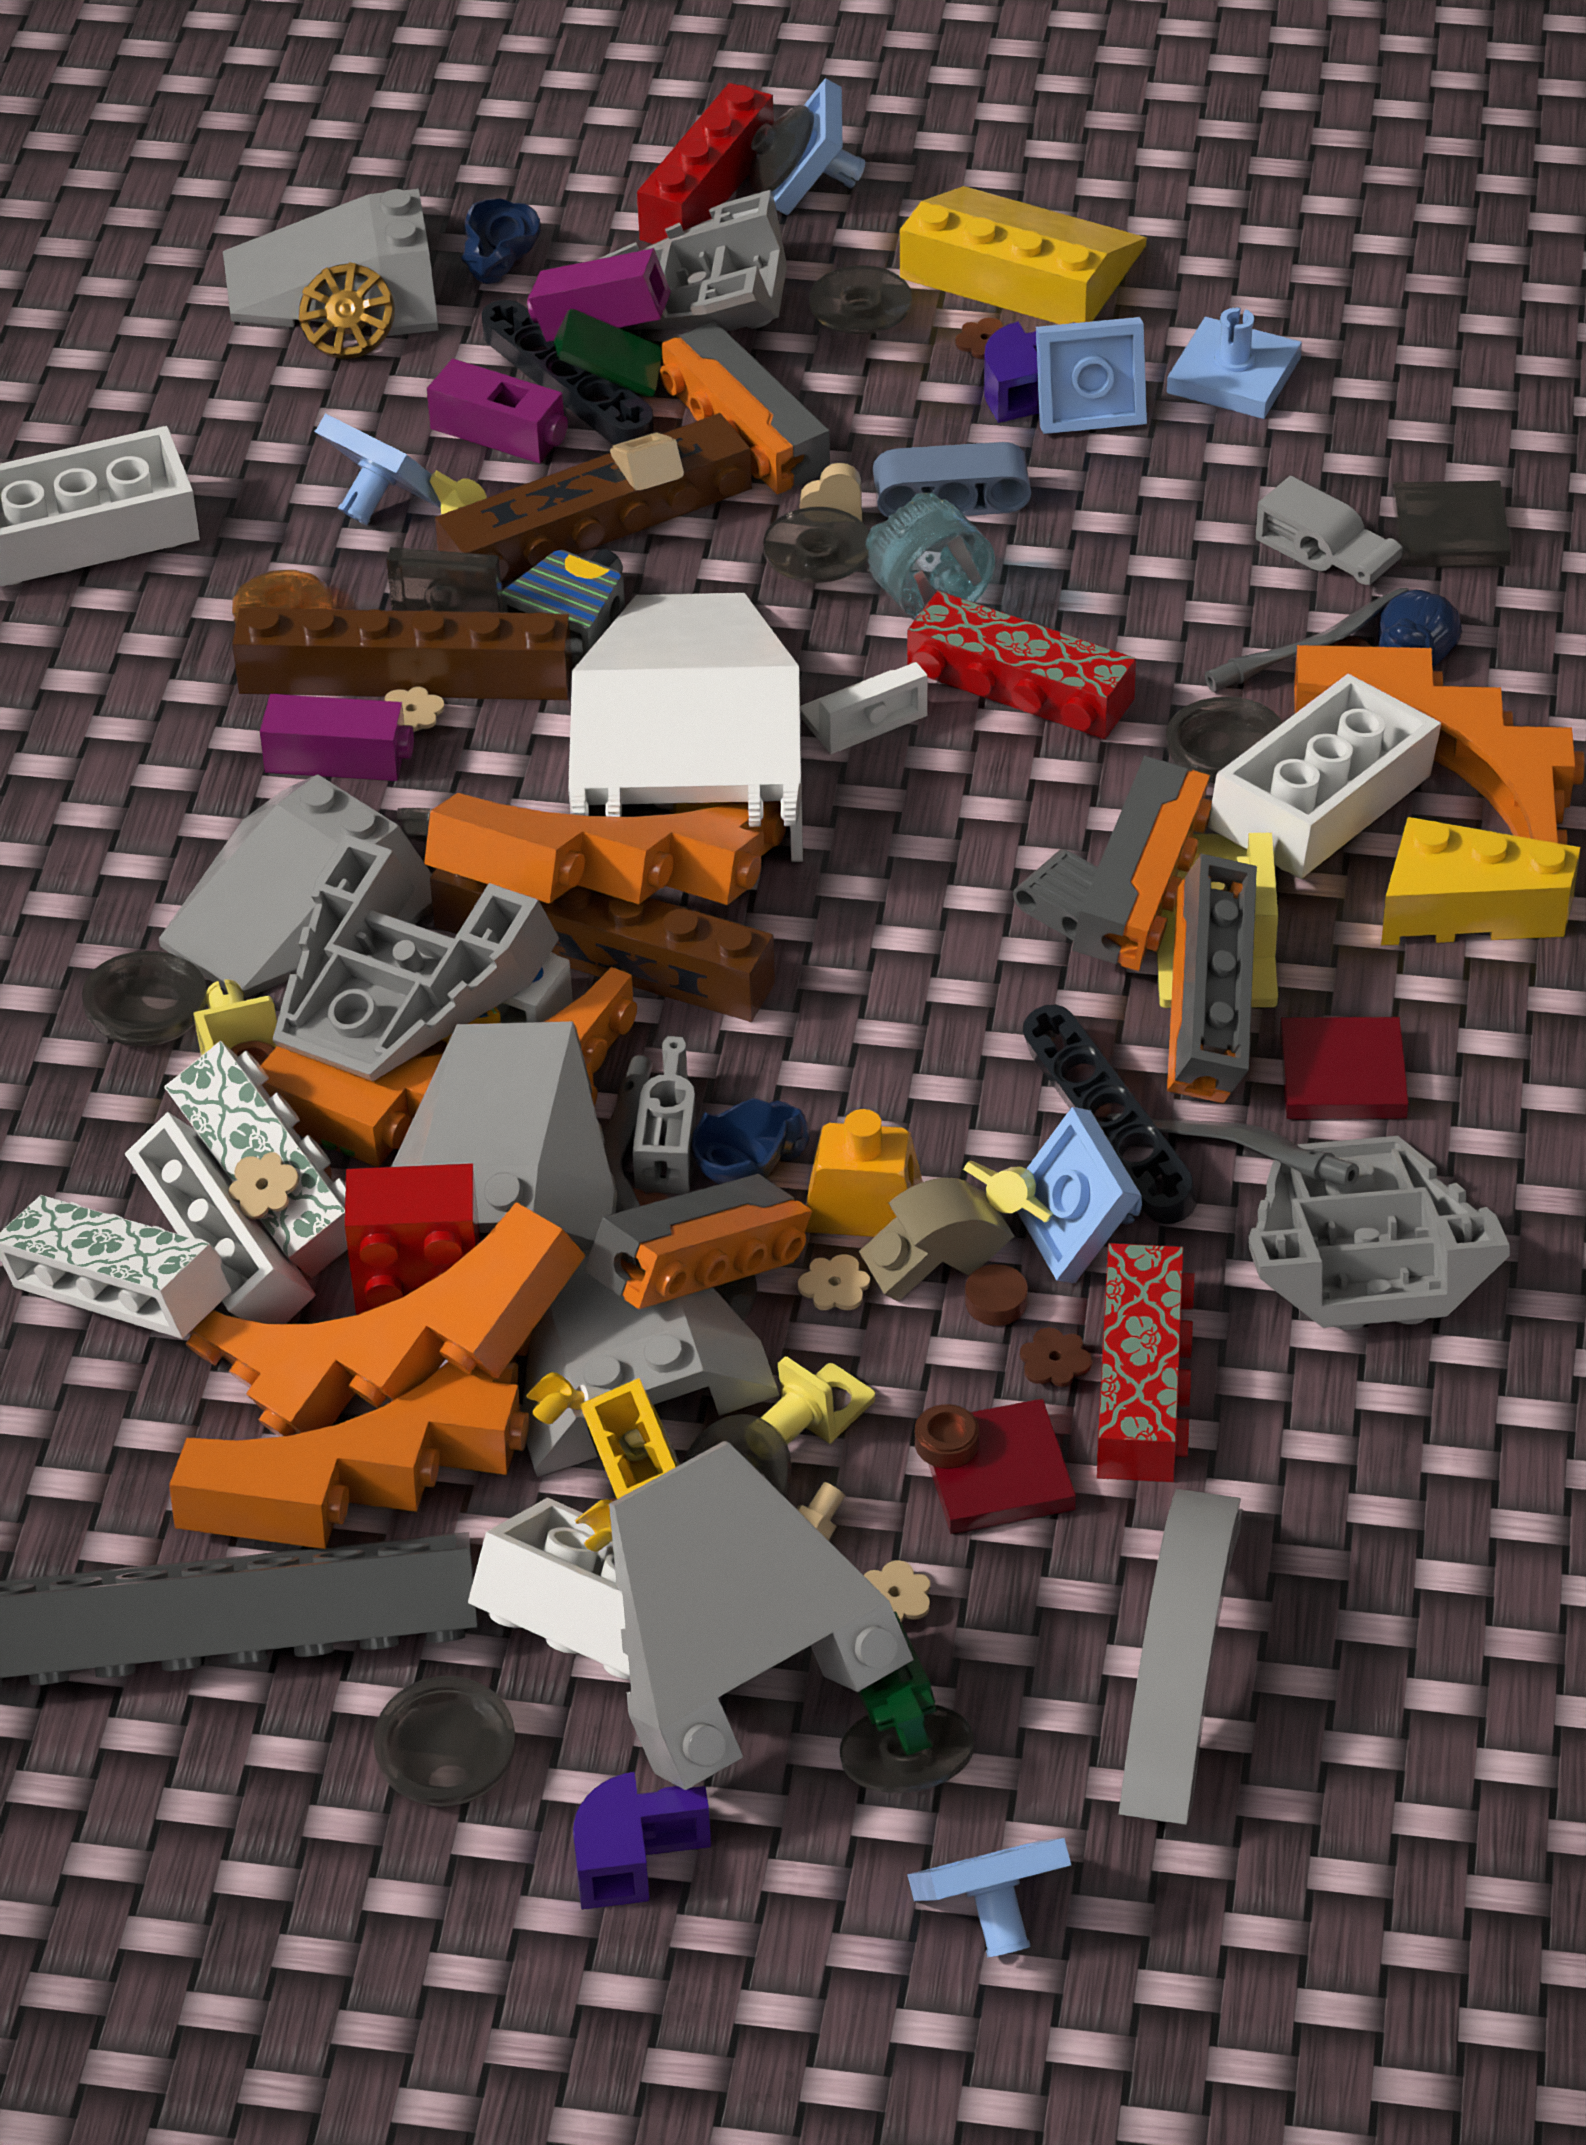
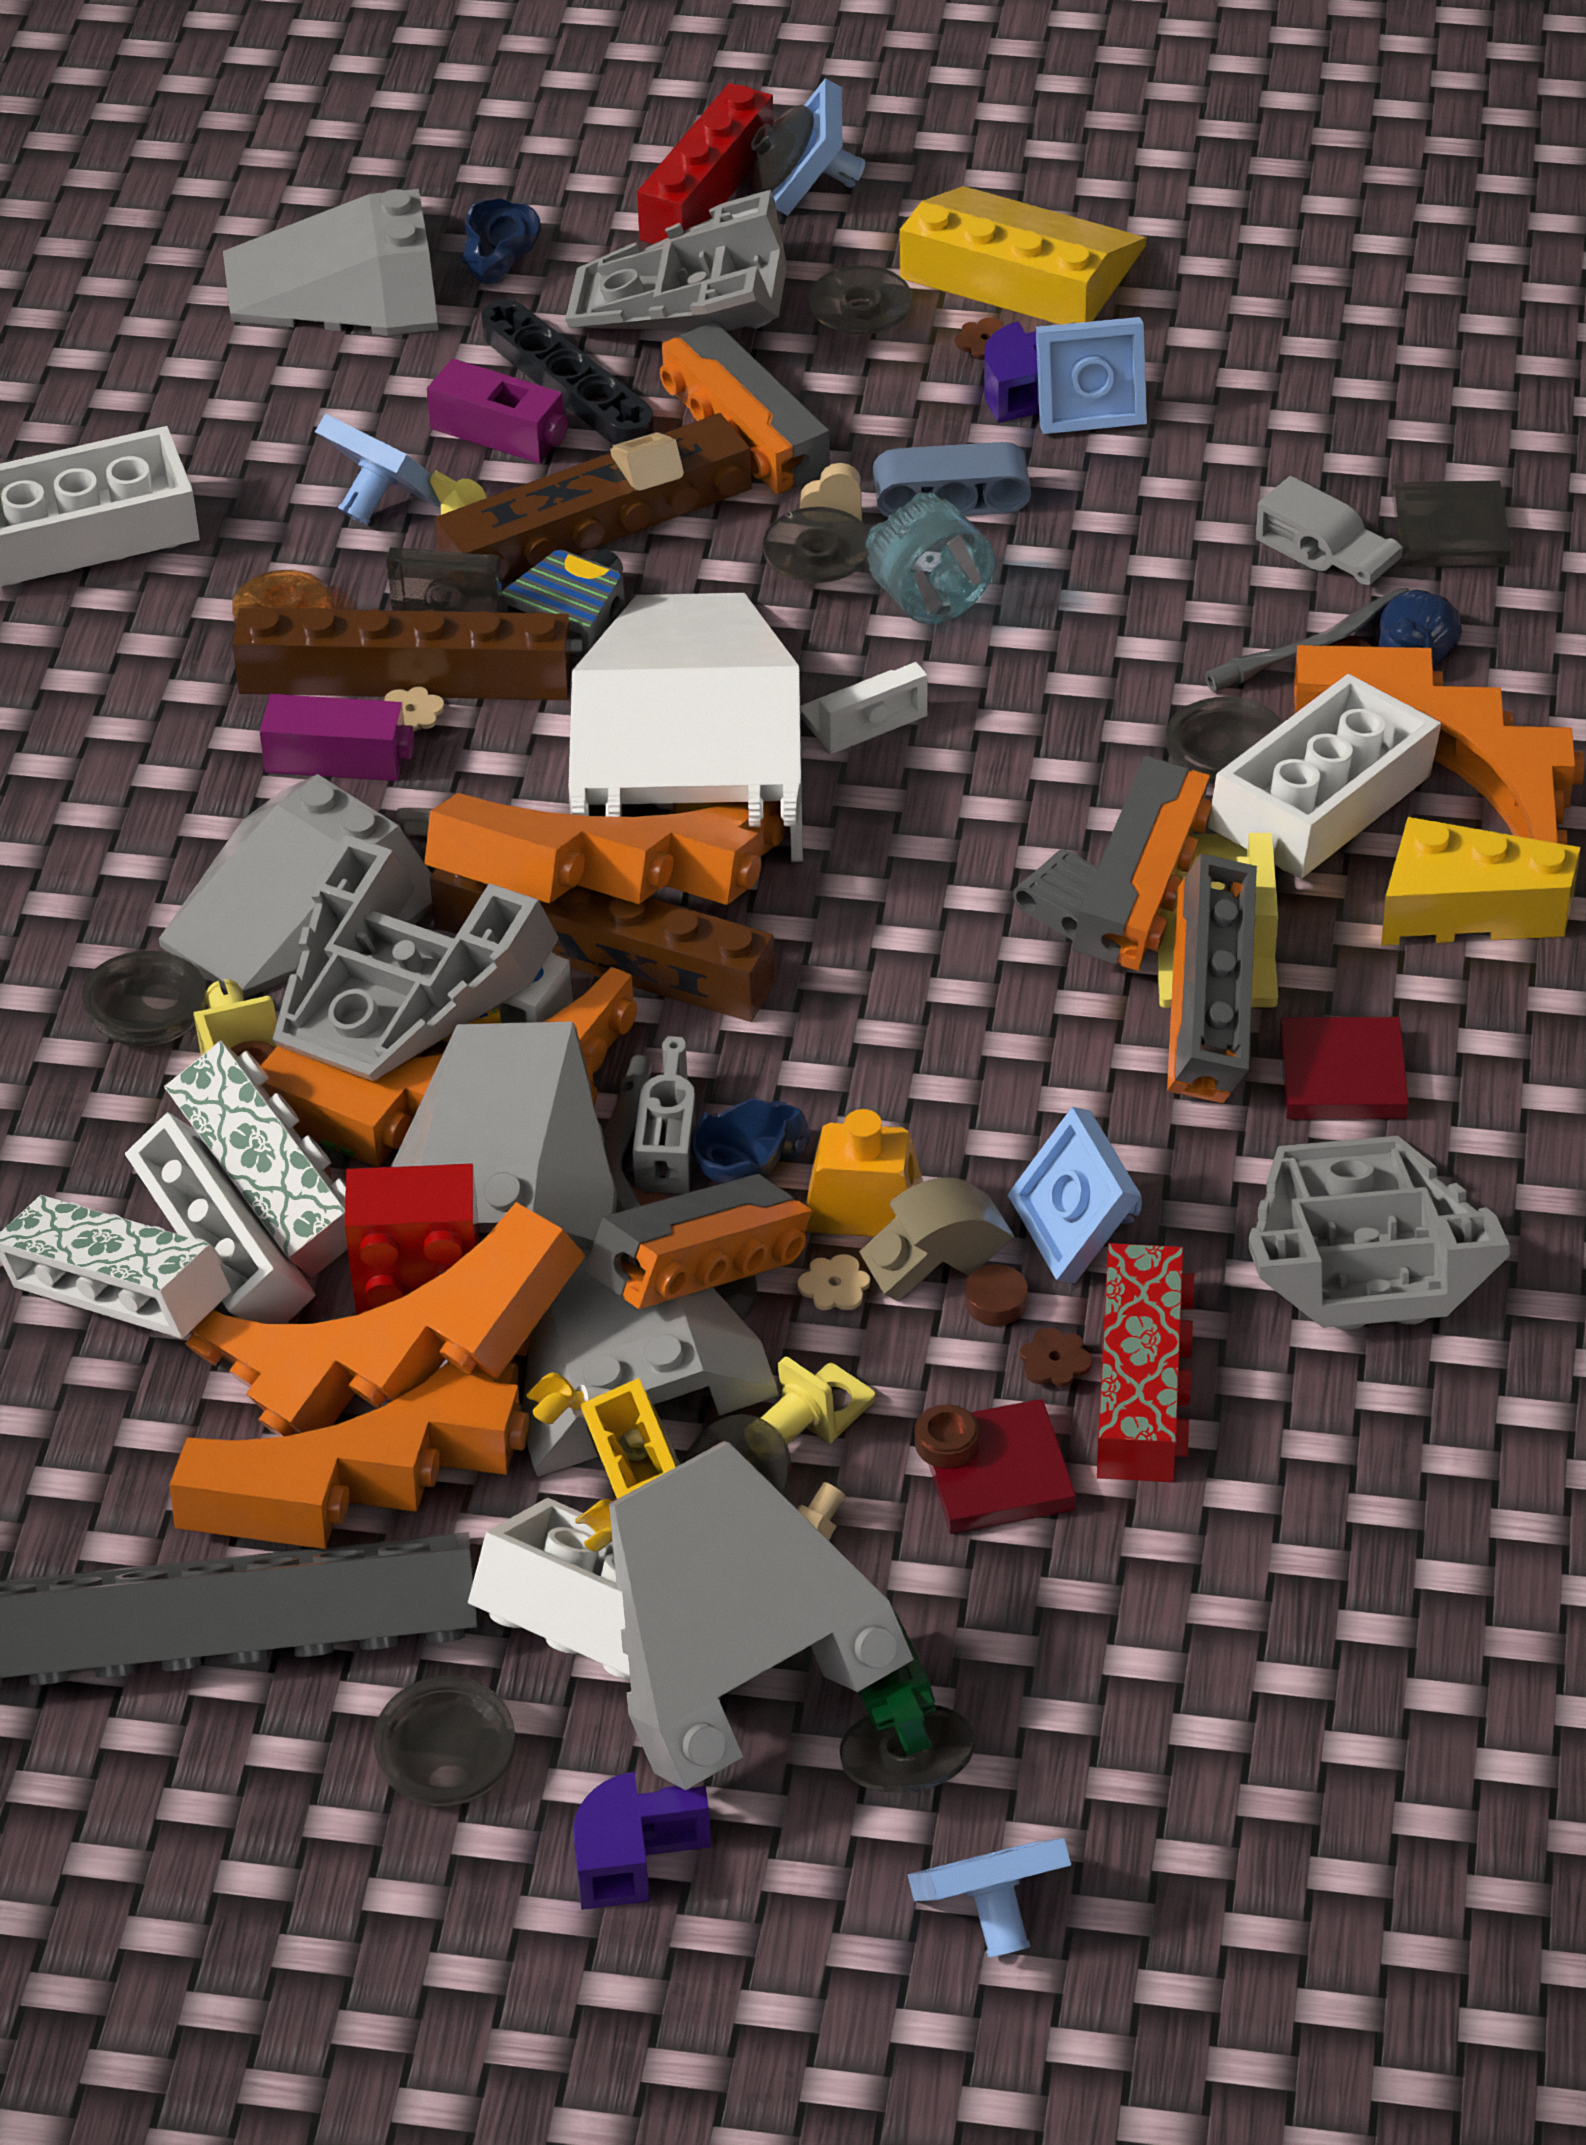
(256, 1174): tan plant -> none
(346, 310): pearl gold wheel -> none
(609, 352): dark green slope -> none
(612, 289): magenta brick -> none
(902, 1589): tan plant -> none
(1010, 1189): light yellow piece -> none
(1022, 664): red brick -> none
(1104, 1088): black beam -> none
(1178, 1656): light grey arch -> none
(1234, 365): light blue tile -> none
(1315, 1164): dark grey piece -> none

